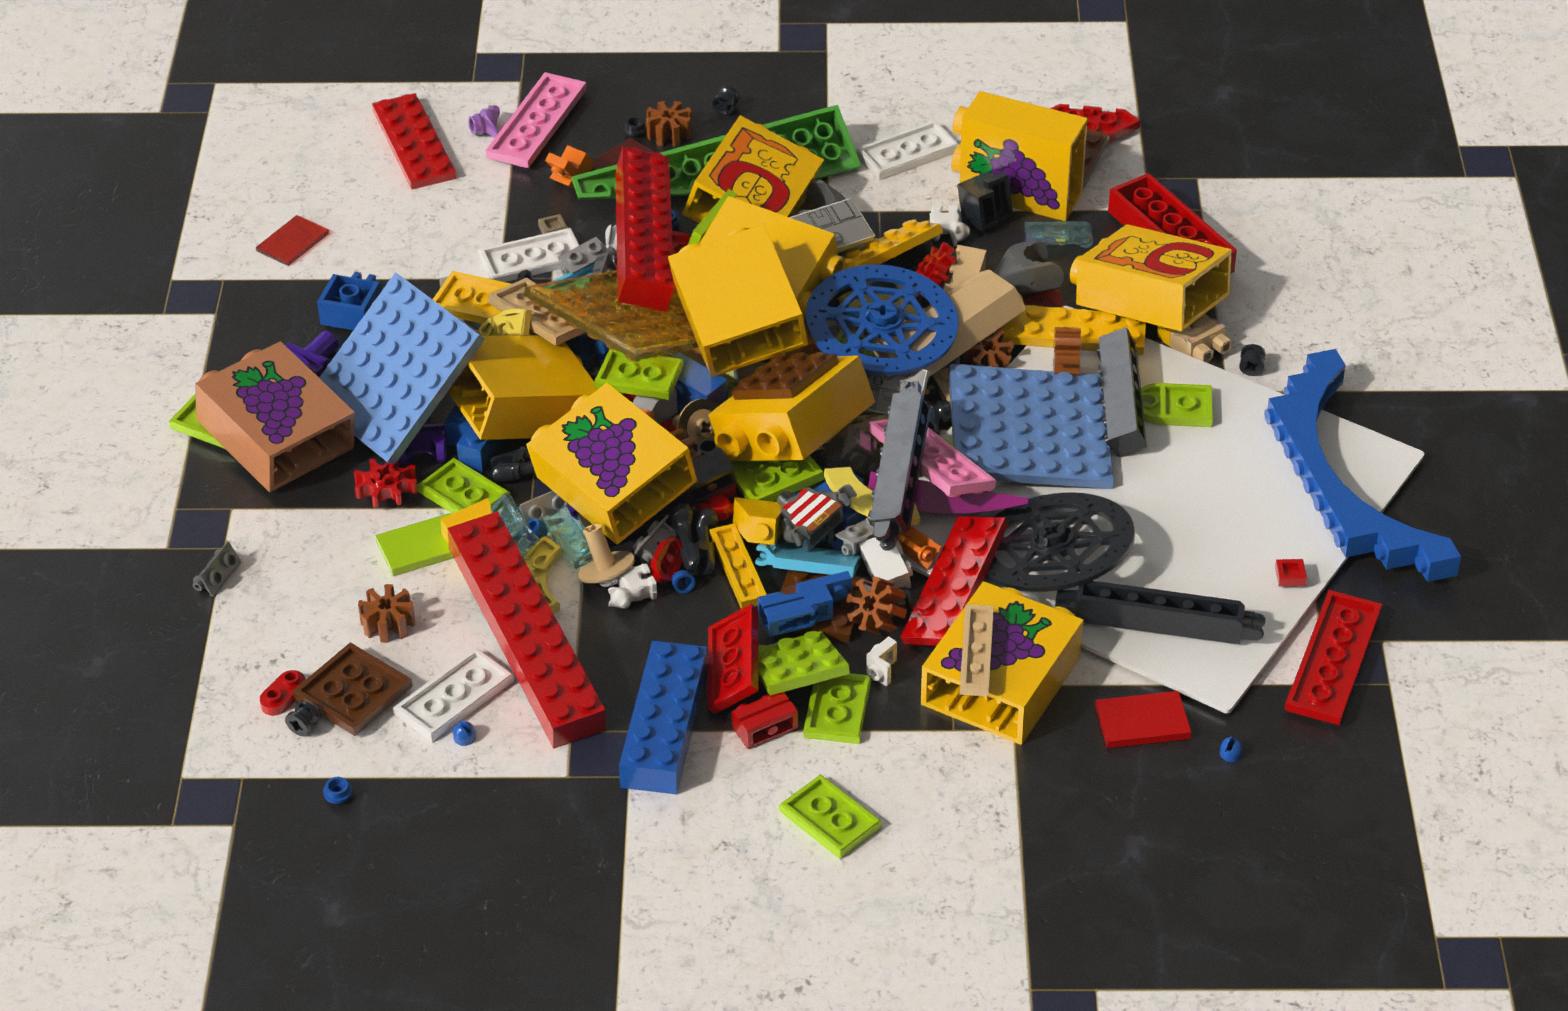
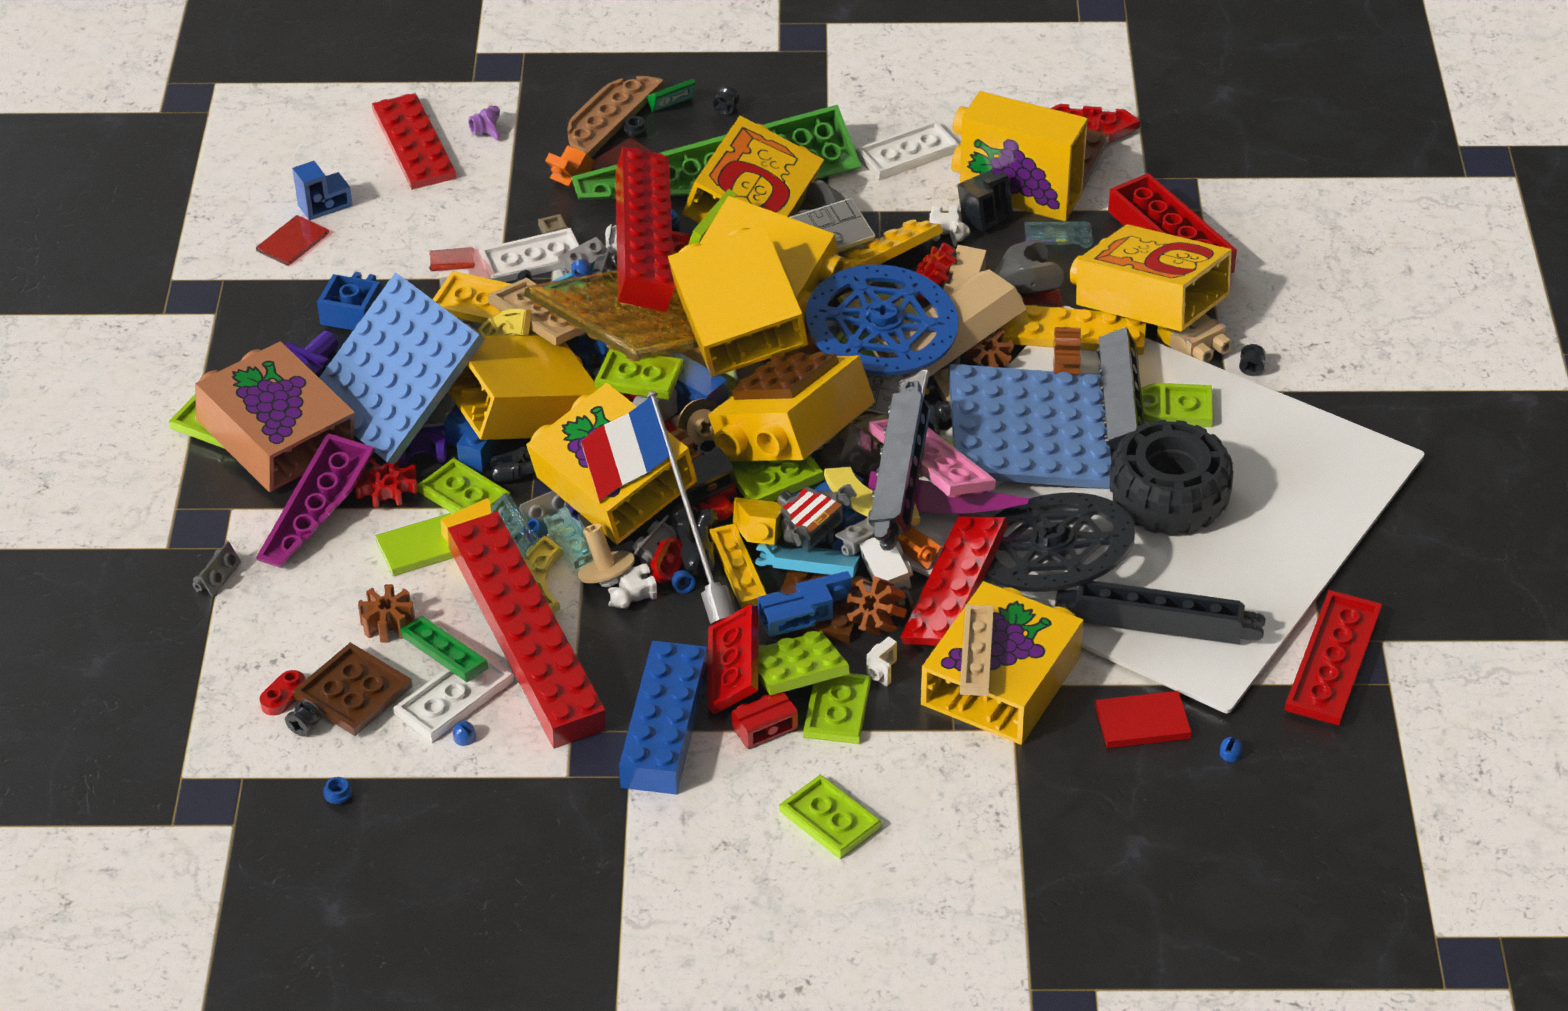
(319, 492): none -> magenta wedge
(320, 193): none -> blue brick
(444, 648): none -> green plate
(451, 259): none -> clear red piece
(536, 120): bright pink plate -> none
(581, 268): none -> blue hinge
(608, 110): none -> medium nougat plate
(632, 449): none -> flag
(669, 123): dark orange gear -> none
(671, 95): none -> slope
(1166, 500): none -> black tyre
(1290, 572): red plate -> none
(1352, 522): blue arch -> none

